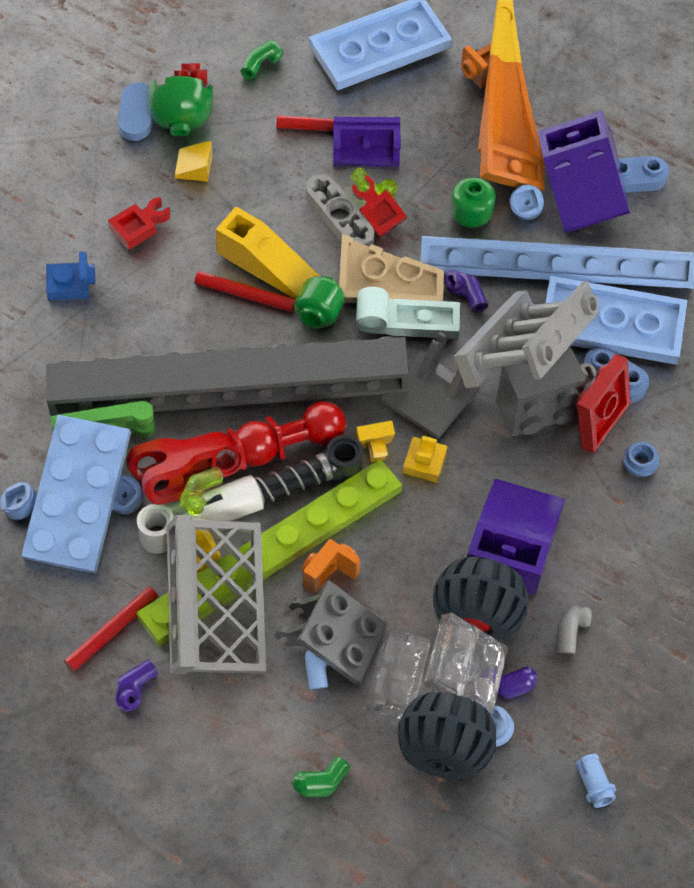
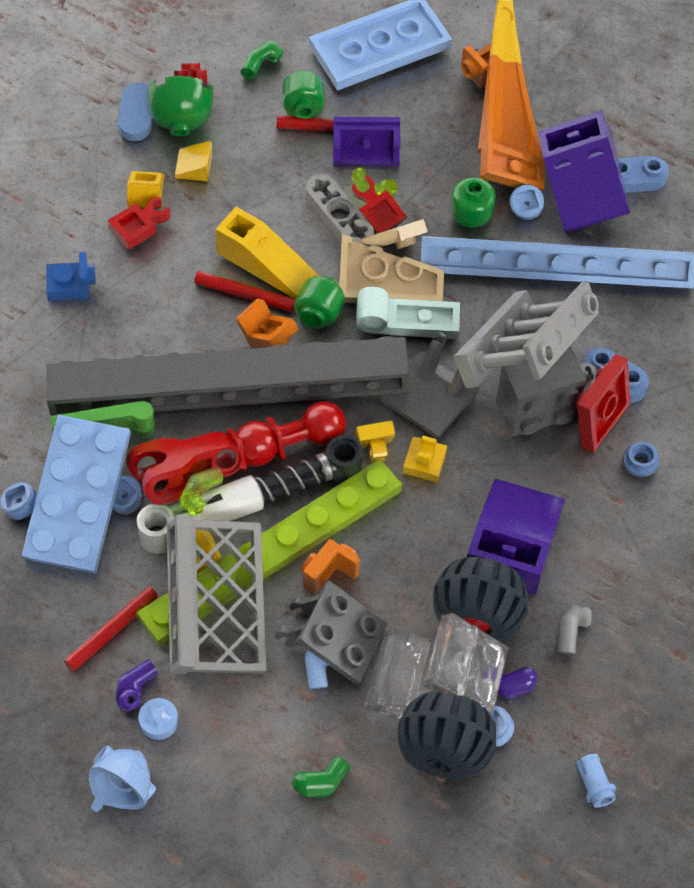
(120, 779): none -> light blue helmet
(144, 187): none -> yellow slope
(158, 719): none -> light blue tile
(263, 328): none -> orange bracket
(303, 94): none -> green head
(402, 235): none -> tan plate
(468, 287): dark purple arm -> none
(629, 321): light blue plate -> none

